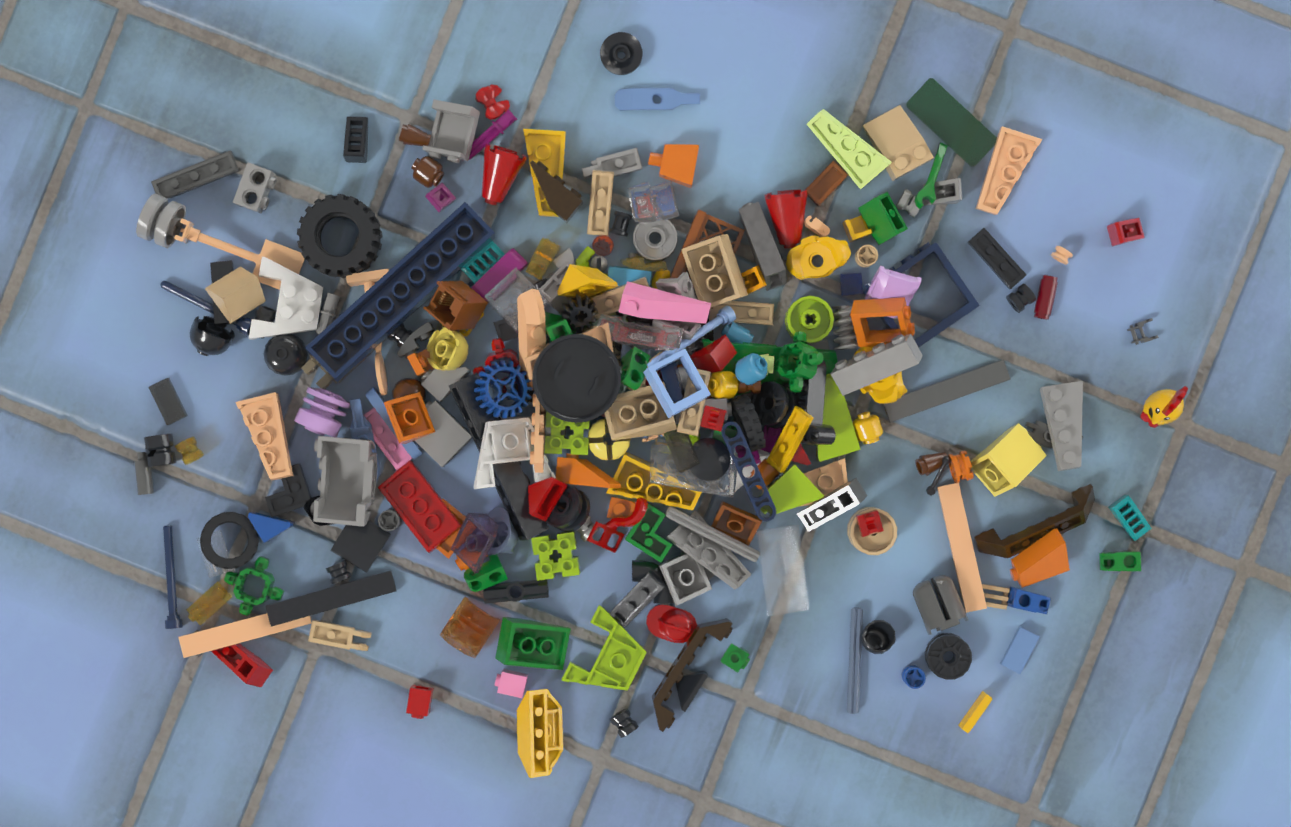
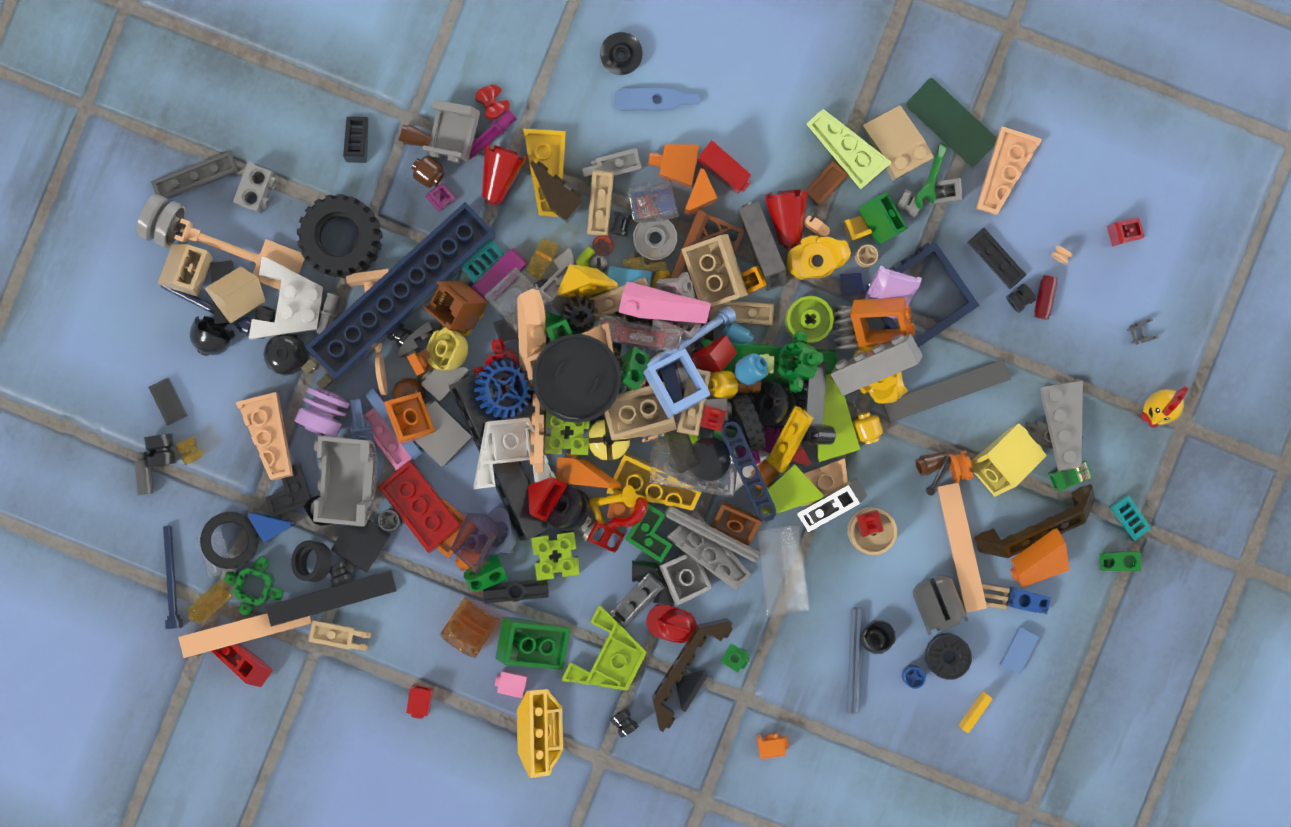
(185, 269): none -> tan slope
(323, 561): none -> black tyre
(627, 496): none -> yellow piece
(701, 195): none -> orange slope
(724, 168): none -> red slope
(772, 745): none -> orange brick
(1063, 479): none -> green leg

